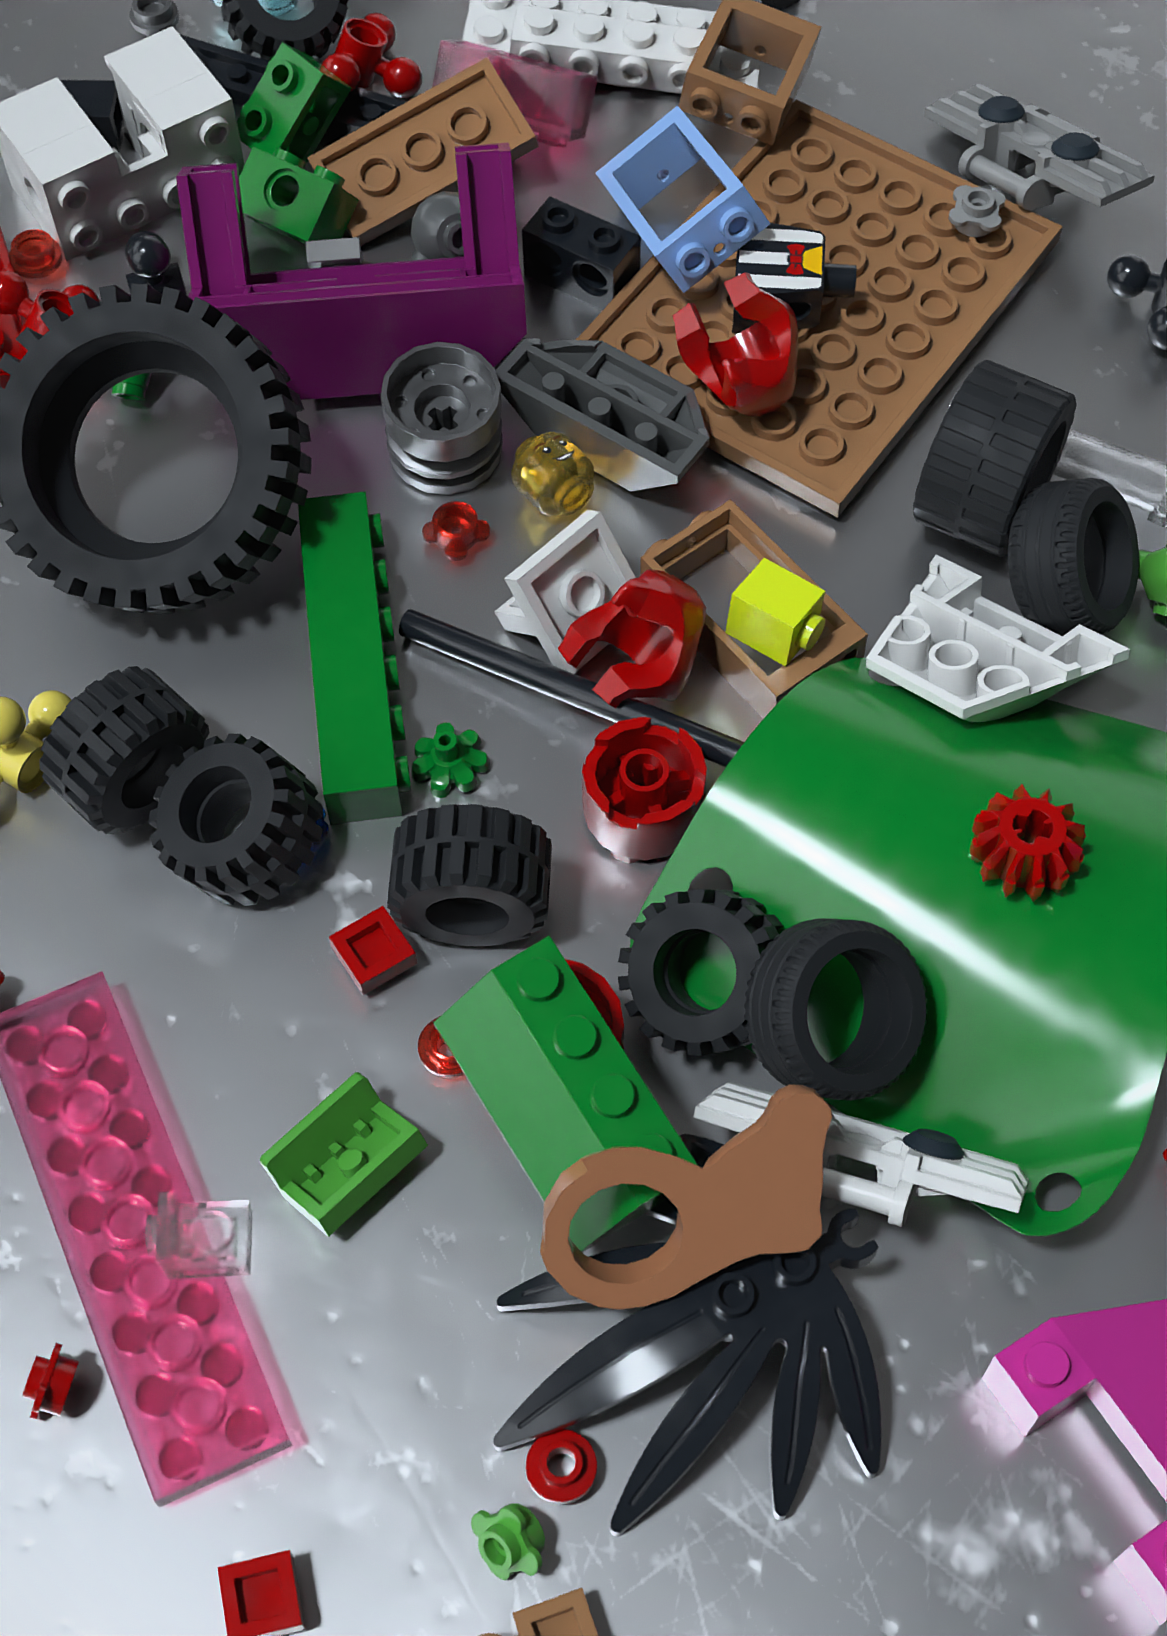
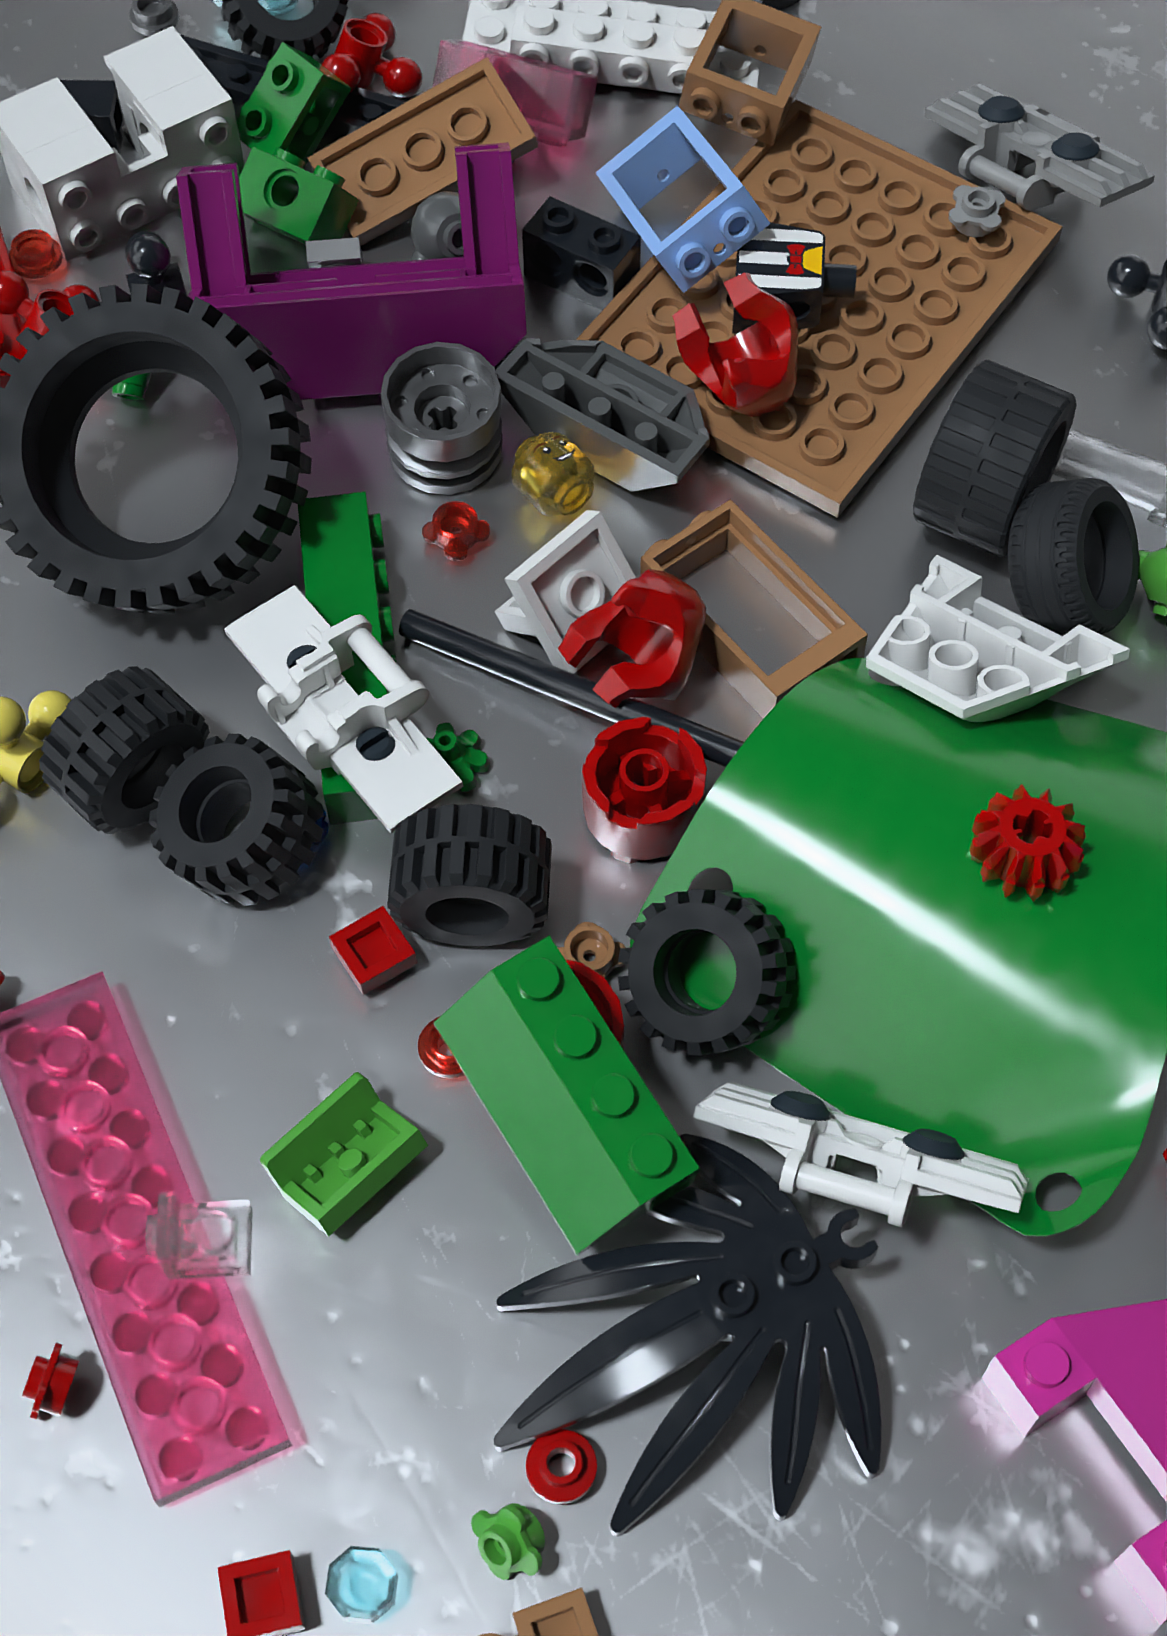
(327, 720): none -> white piece
(361, 1584): none -> clear light blue tile
(593, 939): none -> medium nougat plate
(745, 1202): nougat animal -> none
(776, 612): neon yellow brick -> none
(891, 1008): black tyre -> none

